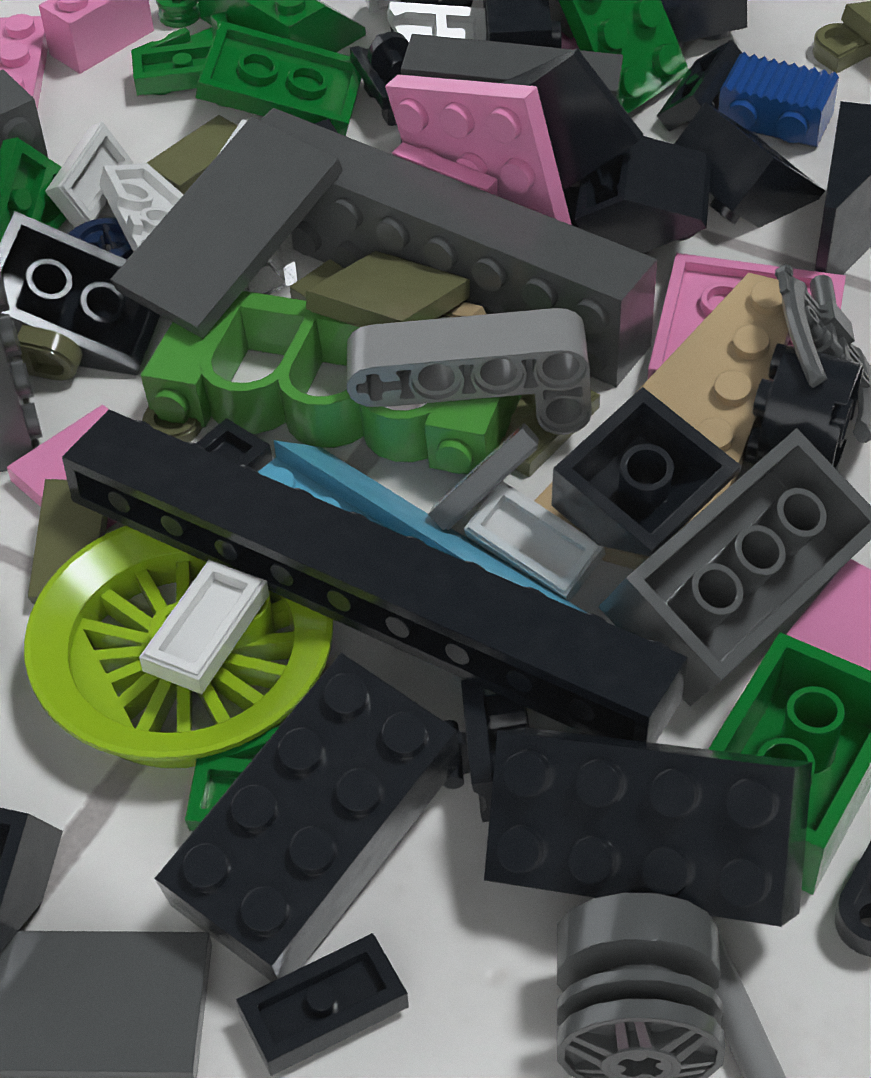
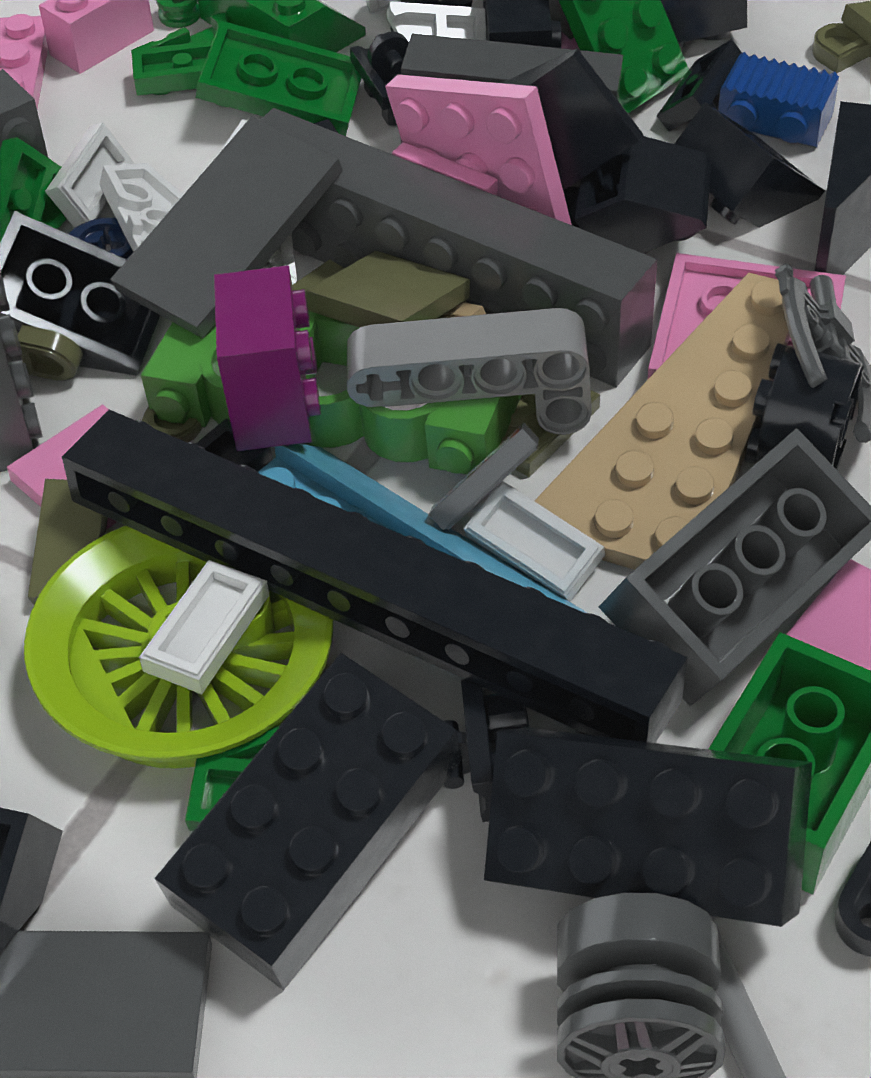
(193, 154): olive tile -> none
(265, 357): none -> magenta brick
(322, 1003): black plate -> none
(639, 477): black slope -> none

